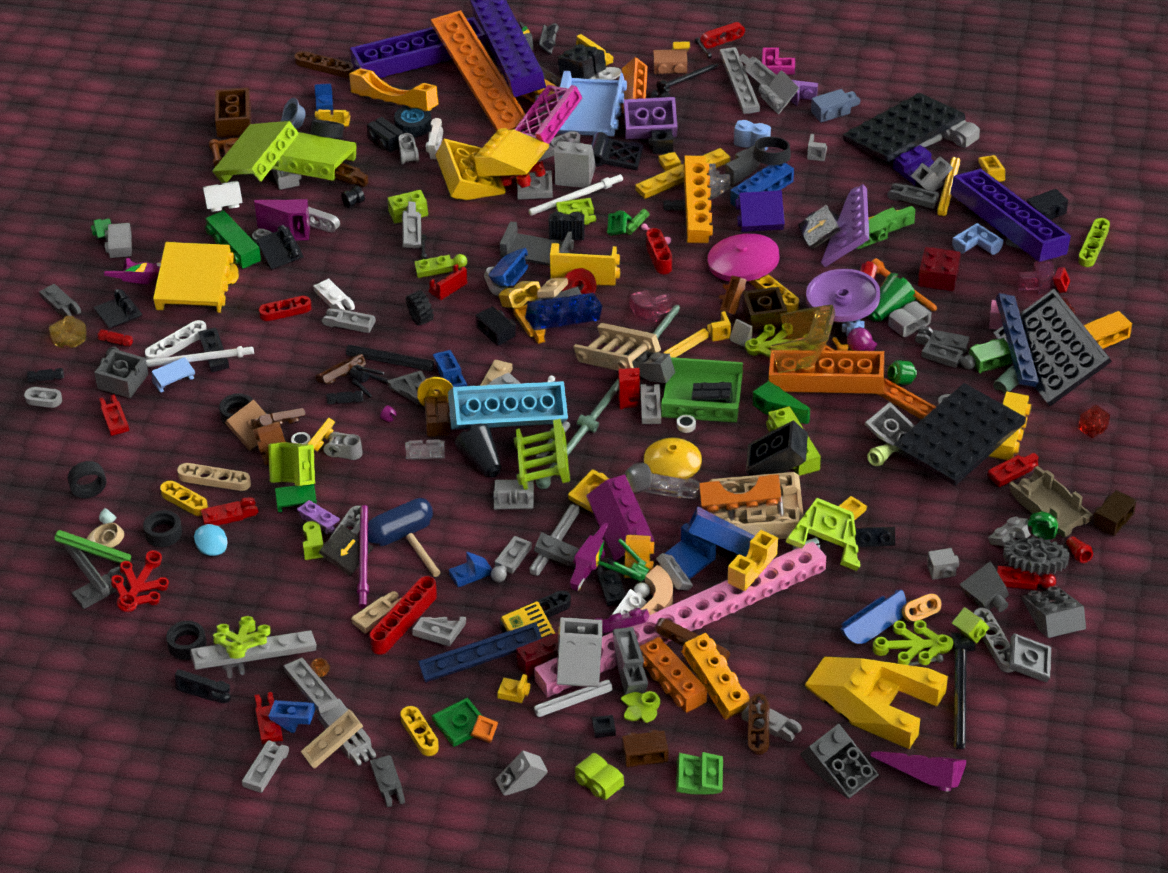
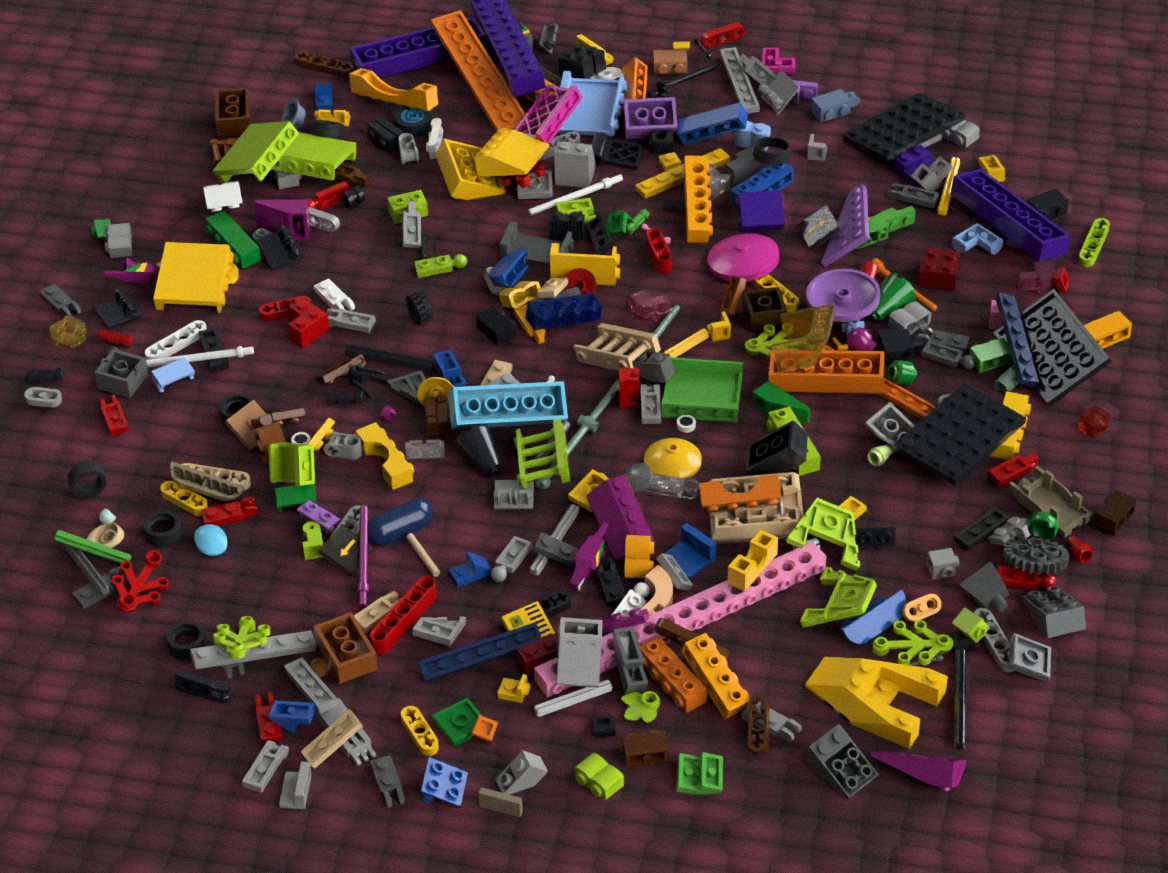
(205, 483): none -> dark tan brick
(296, 788): none -> light grey panel
(306, 323): none -> red brick
(328, 196): none -> red plate
(345, 647): none -> dark orange brick
(396, 469): none -> yellow arch
(443, 782): none -> hinge
(449, 284): red hinge -> none
(500, 802): none -> dark tan tile
(600, 235): none -> black plate
(636, 571): green plant -> none
(712, 123): none -> blue brick
(713, 392): black brick -> none
(719, 532): blue slope -> none
(741, 333): light grey slope -> none
(847, 600): none -> lime wing
(897, 345): none -> black torso
(980, 528): none -> pearl dark grey plate

